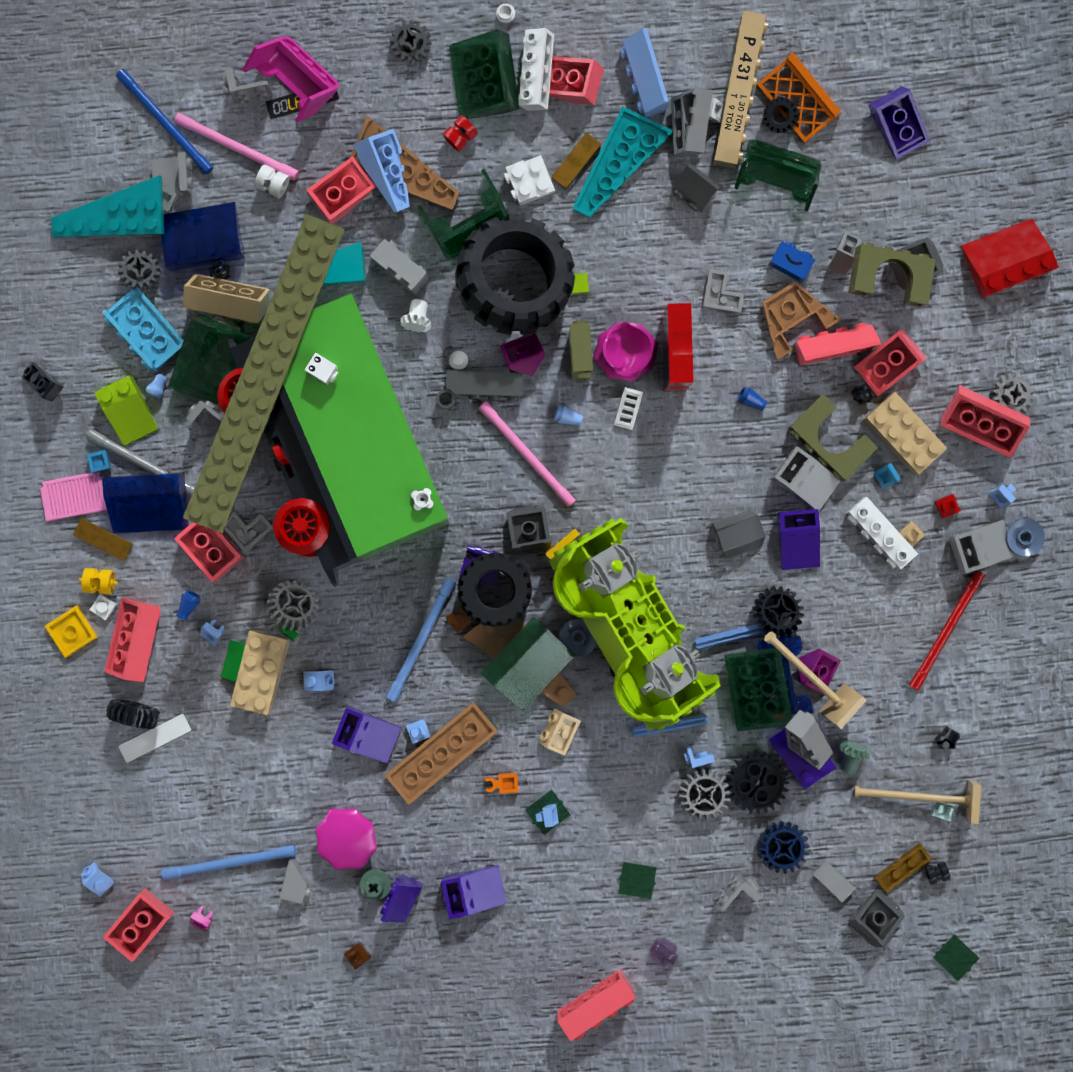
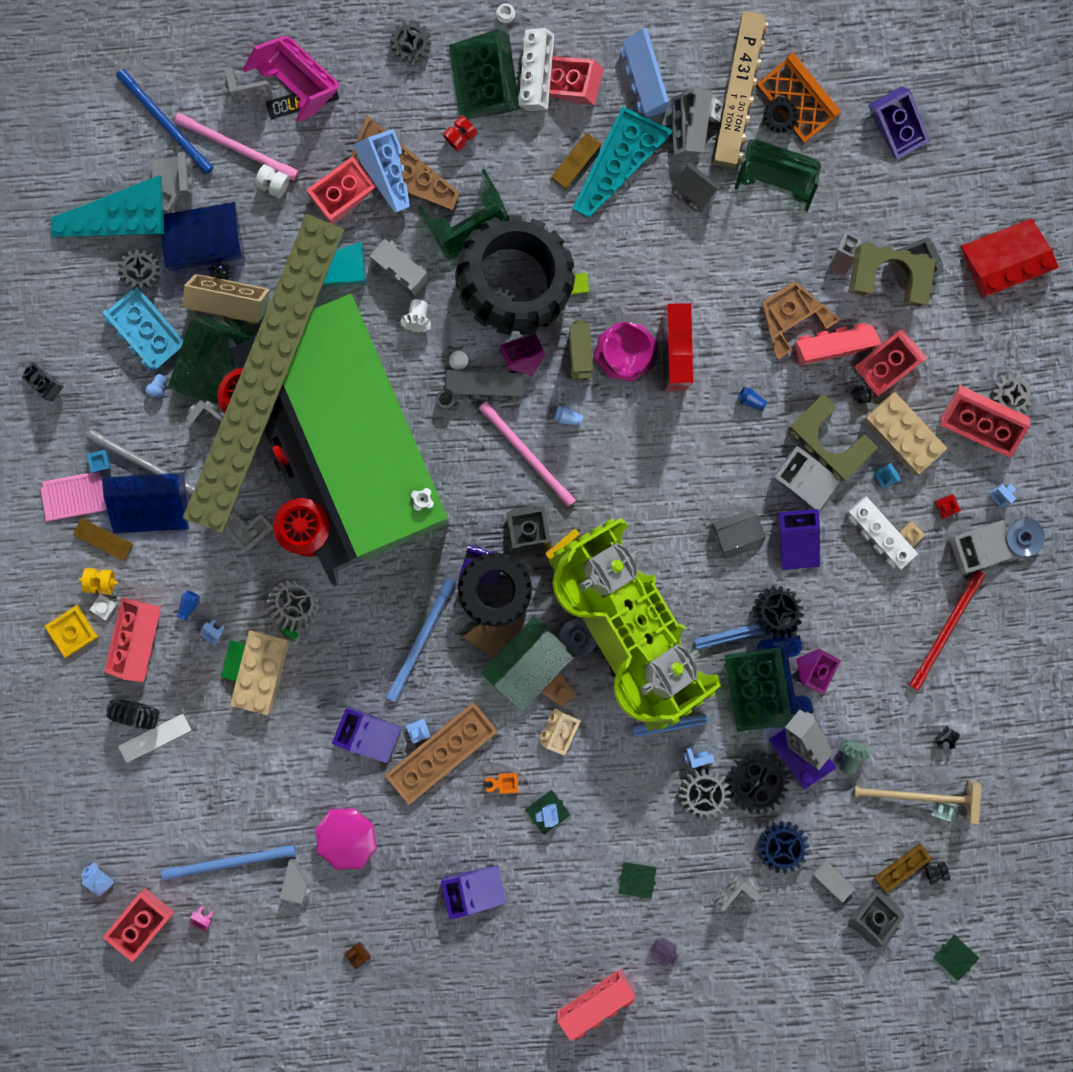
(126, 410): lime slope -> none
(209, 550): coral brick -> none
(318, 680): light blue bracket -> none
(322, 369): white brick -> none
(375, 884): sand green gear -> none
(400, 899): dark purple slope -> none
(459, 619): reddish brown brick -> none
(529, 180): white plate -> none
(627, 391): white slope -> none
(717, 297): light grey plate -> none
(792, 261): blue brick -> none
(841, 704): tan tile -> none

